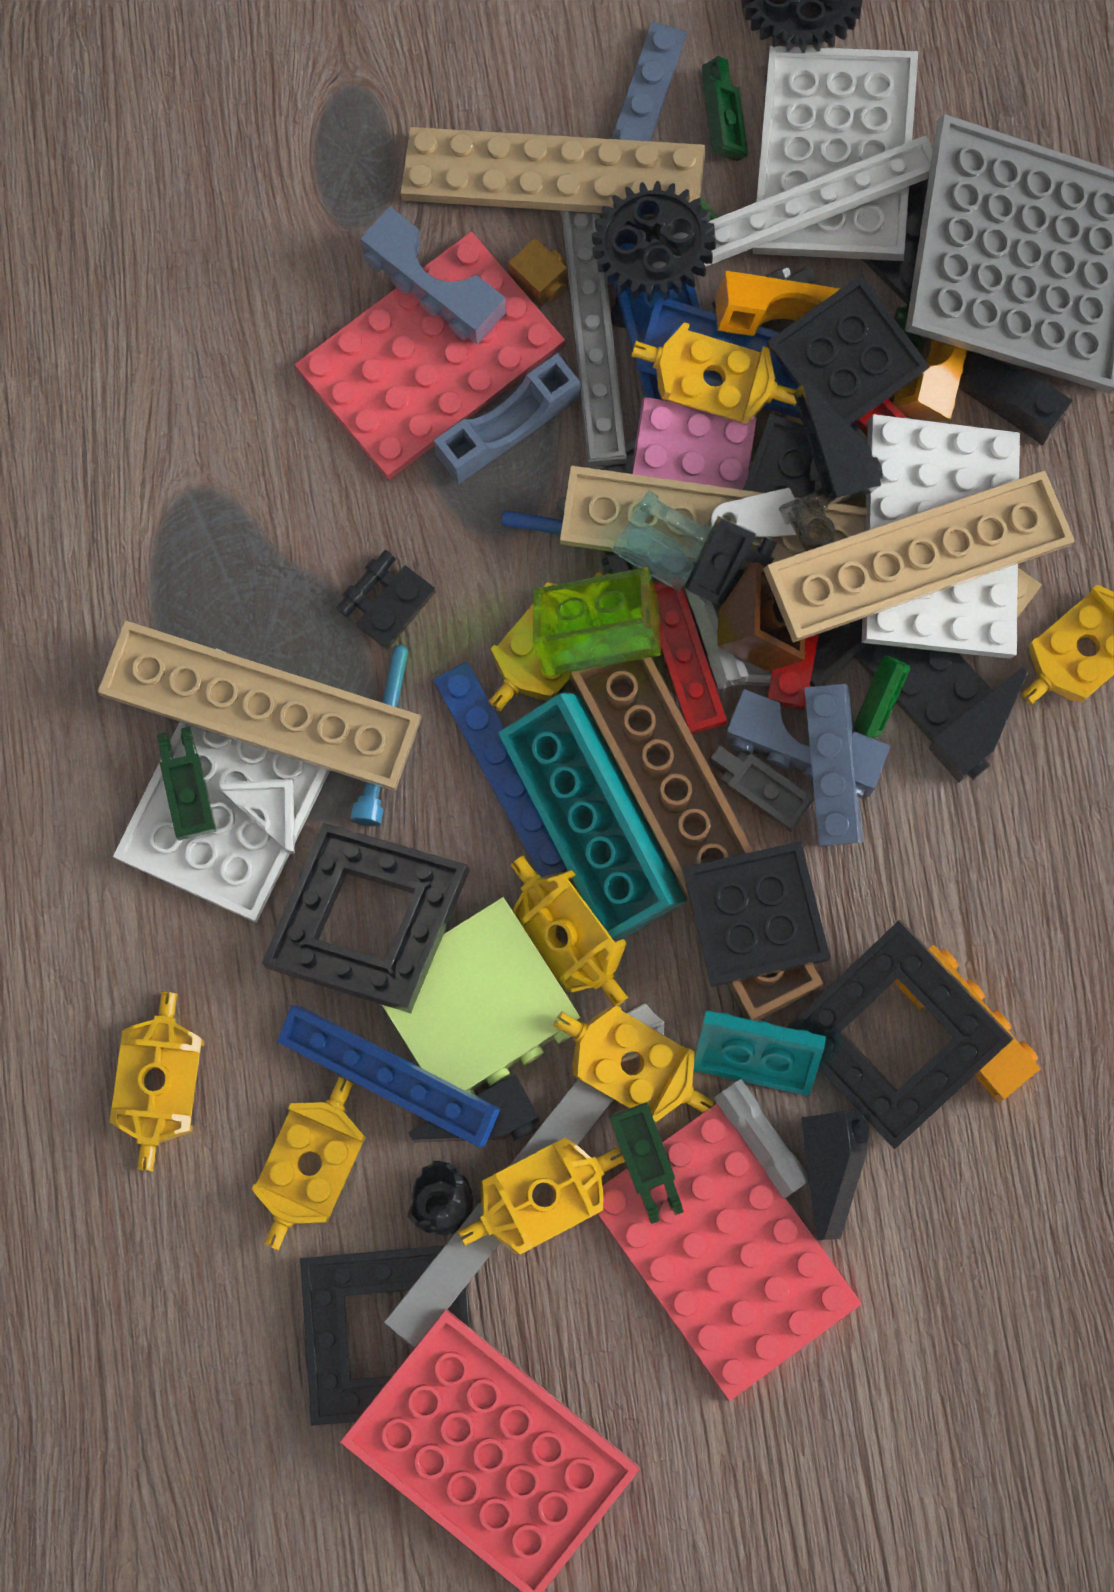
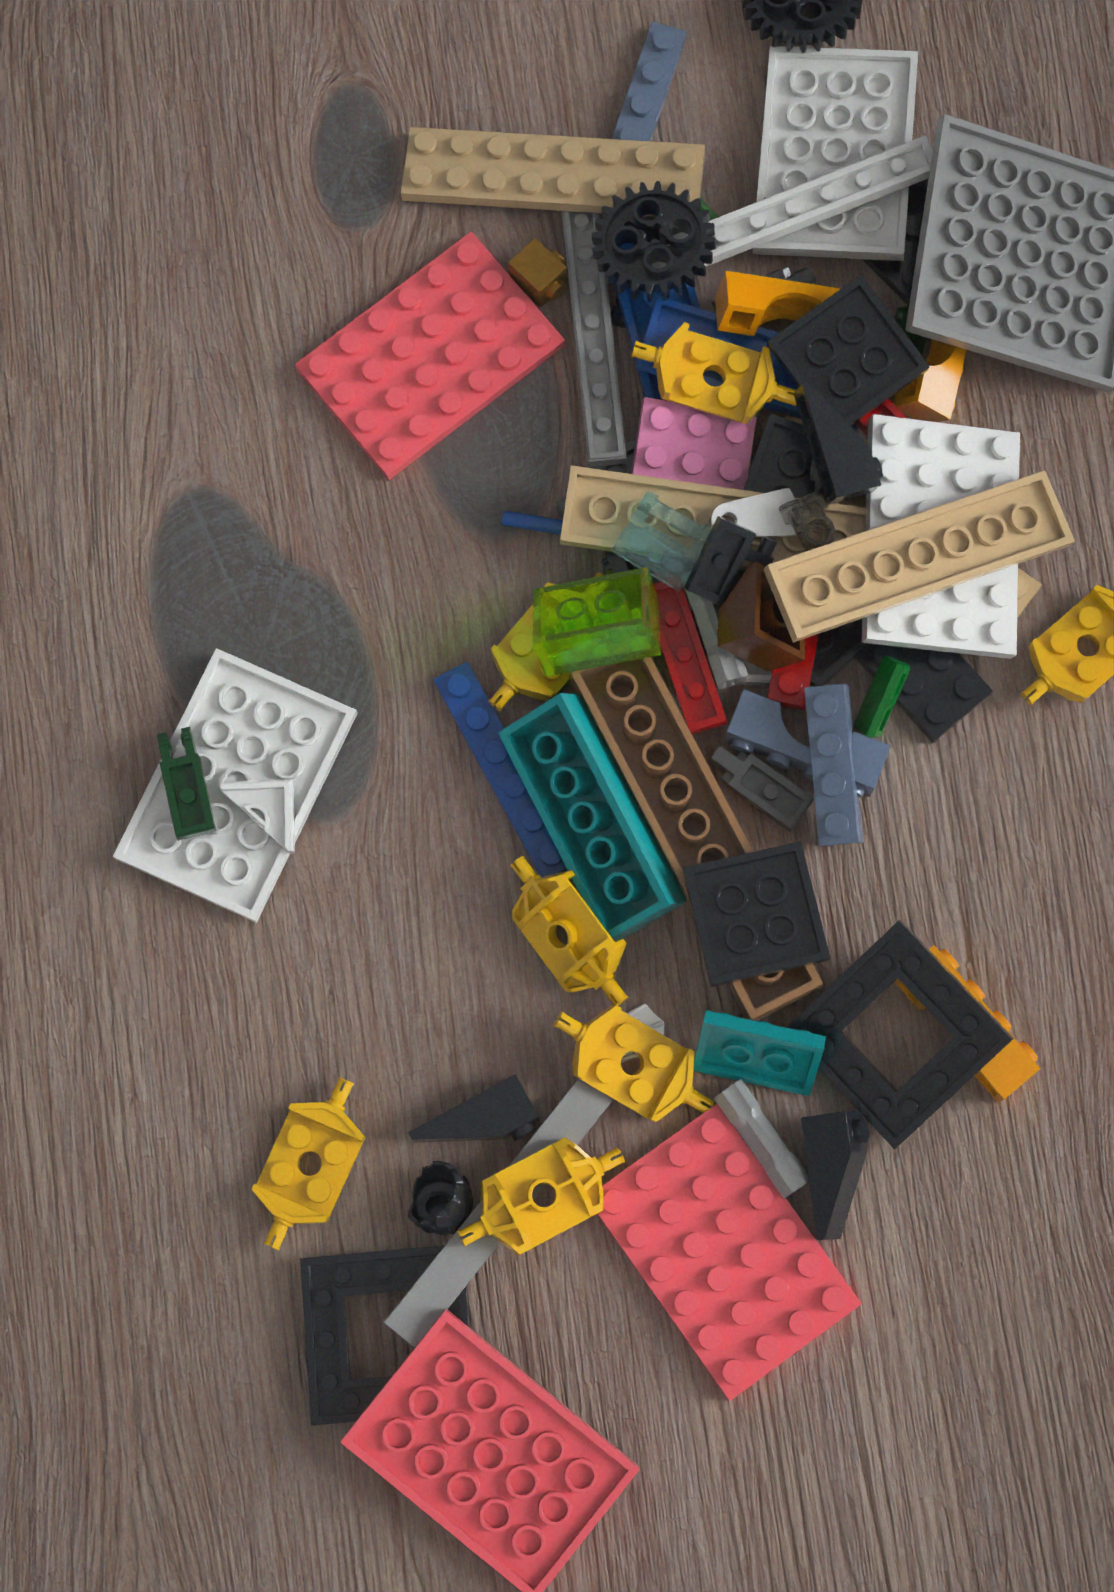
(163, 1113): yellow plate -> none
(260, 705): tan plate -> none
(368, 808): dark azure piece -> none
(389, 982): black plate -> none
(389, 1075): blue plate -> none
(394, 607): black plate -> none
(467, 304): sand blue arch -> none
(484, 1003): yellowish green panel -> none
(536, 401): sand blue arch -> none
(645, 1157): dark green hinge -> none
(724, 110): dark green hinge -> none
(974, 736): black slope -> none
(1014, 395): black slope -> none

